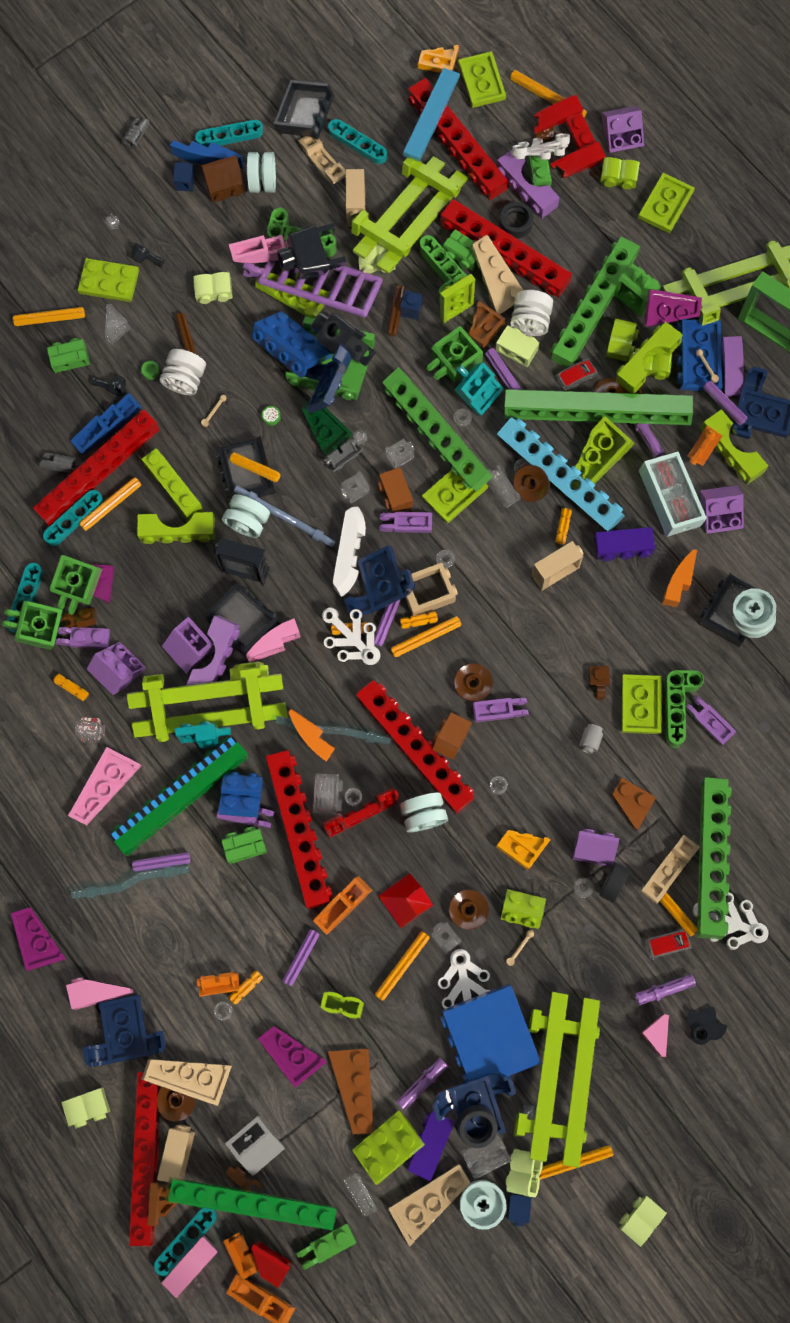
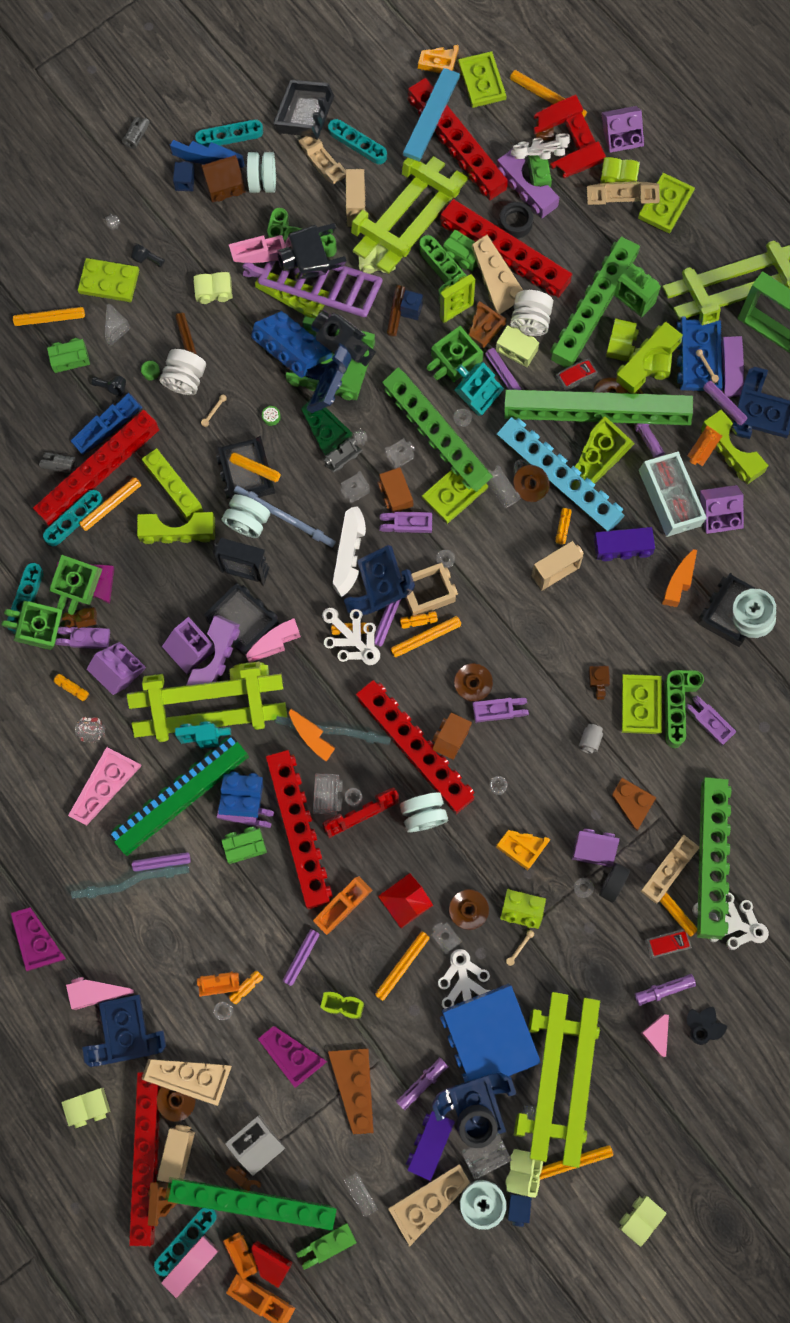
(388, 1147): lime plate -> none
(623, 192): none -> tan slope
(670, 307): magenta wing -> none

